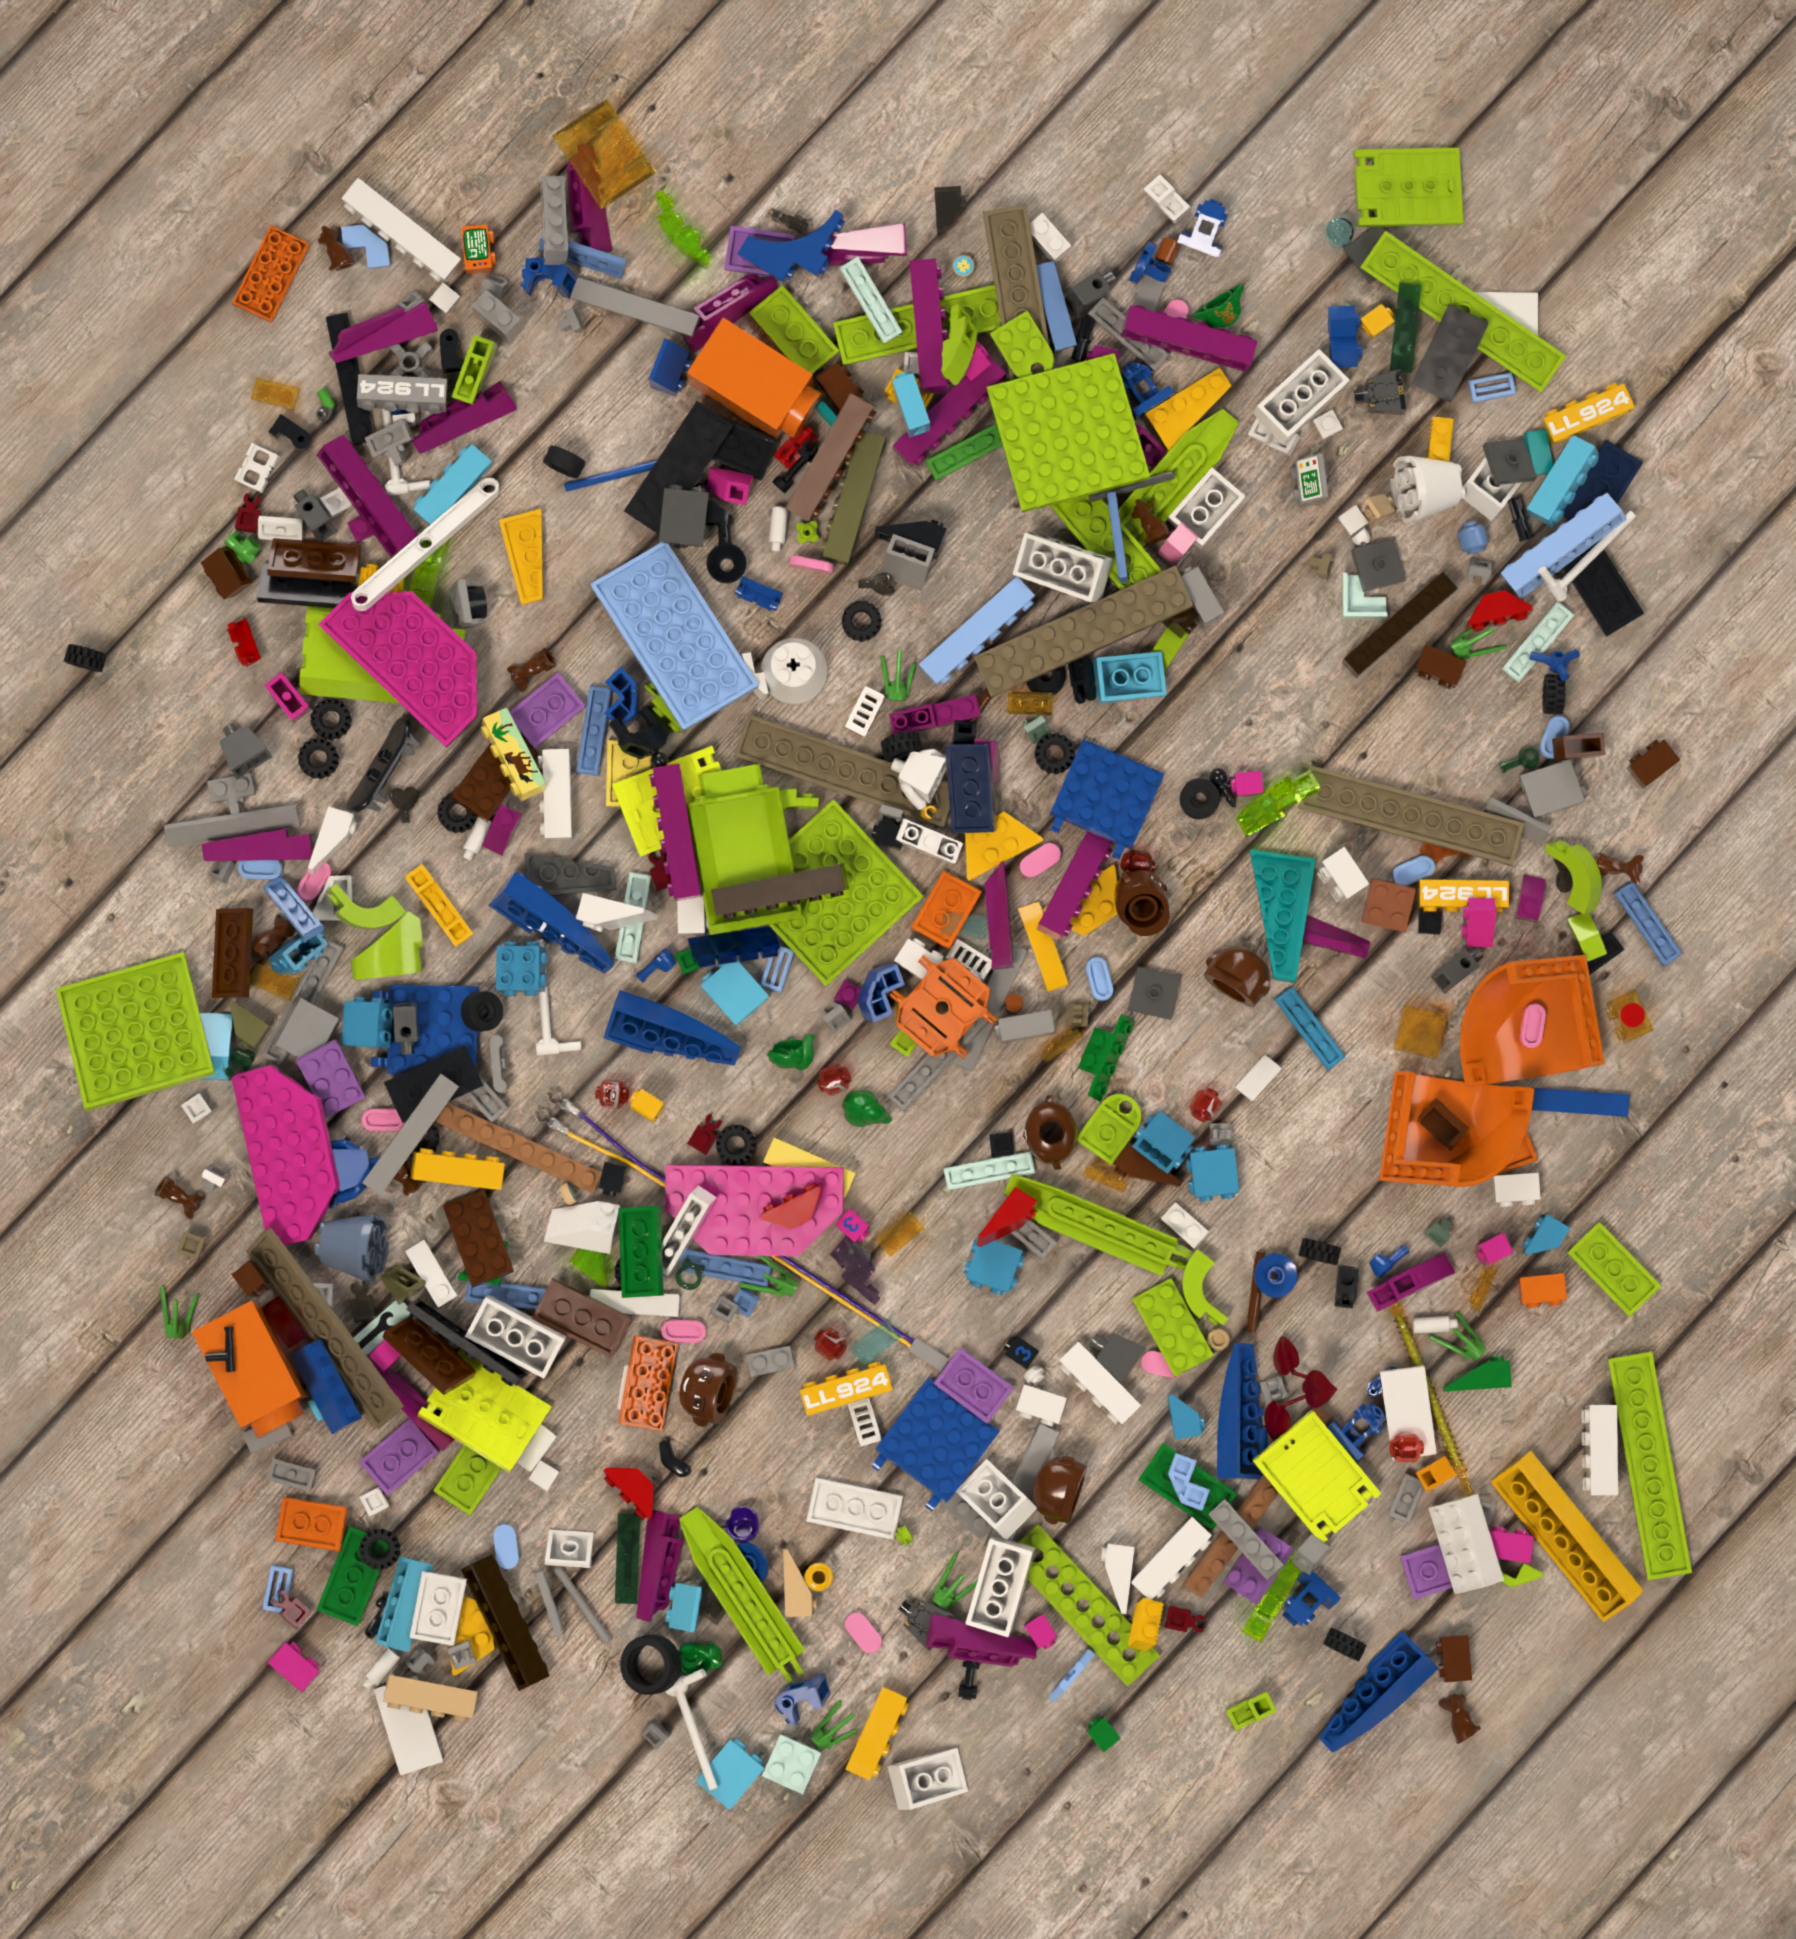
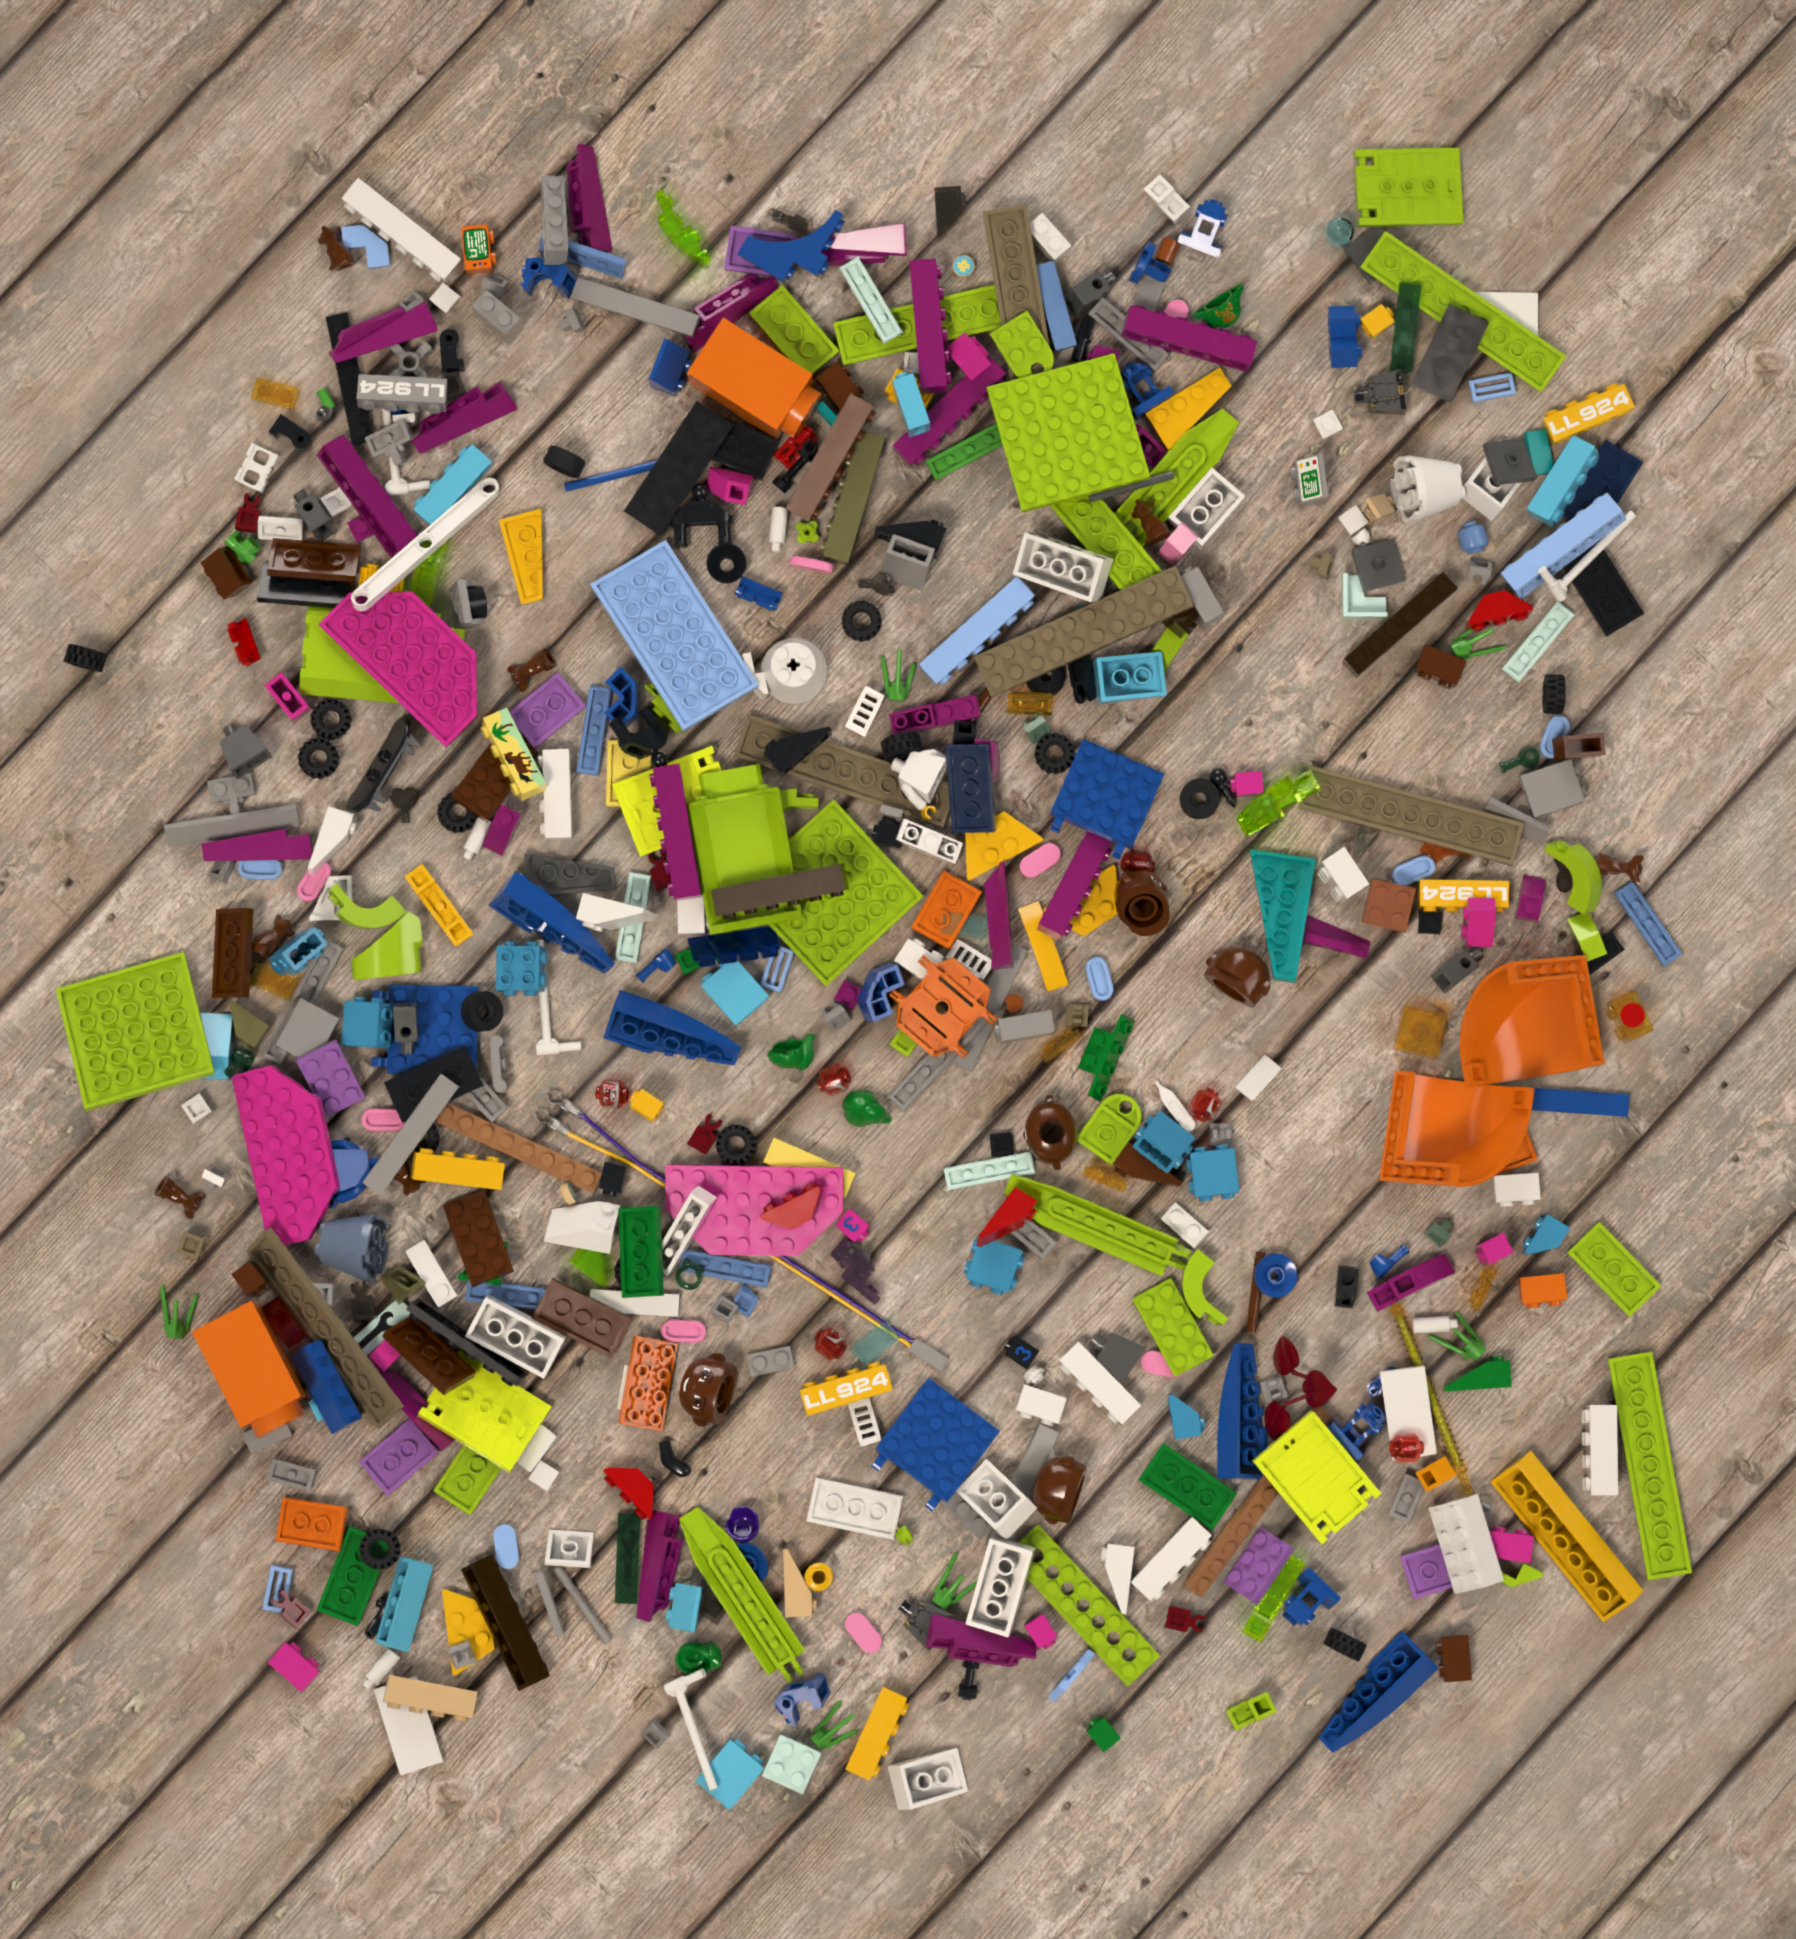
(228, 1355): black piece -> none
(271, 274): orange tile -> none
(293, 908): medium blue tile -> none
(374, 1501): white tile -> none
(418, 1659): light grey tile -> none
(437, 1608): white tile -> none
(474, 369): lime slope -> none
(604, 154): clear yellow slope -> none
(630, 1670): black tyre -> none
(683, 516): dark grey panel -> none
(785, 1284): bright green plant -> none
(793, 749): none -> black slope
(900, 1234): clear yellow plate -> none
(959, 347): lime slope -> none
(973, 1385): medium lavender plate -> none
(1117, 537): medium blue tile -> none
(1145, 1624): yellow brick -> none
(1154, 993): dark grey plate -> none
(1175, 1108): none -> white piece
(1180, 1475): light blue tile -> none
(1218, 1339): tan tile -> none
(1246, 1540): light grey plate -> none
(1263, 435): white slope -> none
(1301, 396): white brick -> none
(1309, 1028): dark azure tile -> none
(1310, 1554): light grey brick -> none
(1319, 1251): black tyre -> none
(1440, 438): yellow brick -> none
(1443, 1124): reddish brown panel -> none
(1461, 1721): reddish brown animal -> none
(1519, 519): black axle -> none
(1532, 1025): bright pink tile -> none
(1557, 661): blue piece -> none
(1653, 763): reddish brown brick -> none

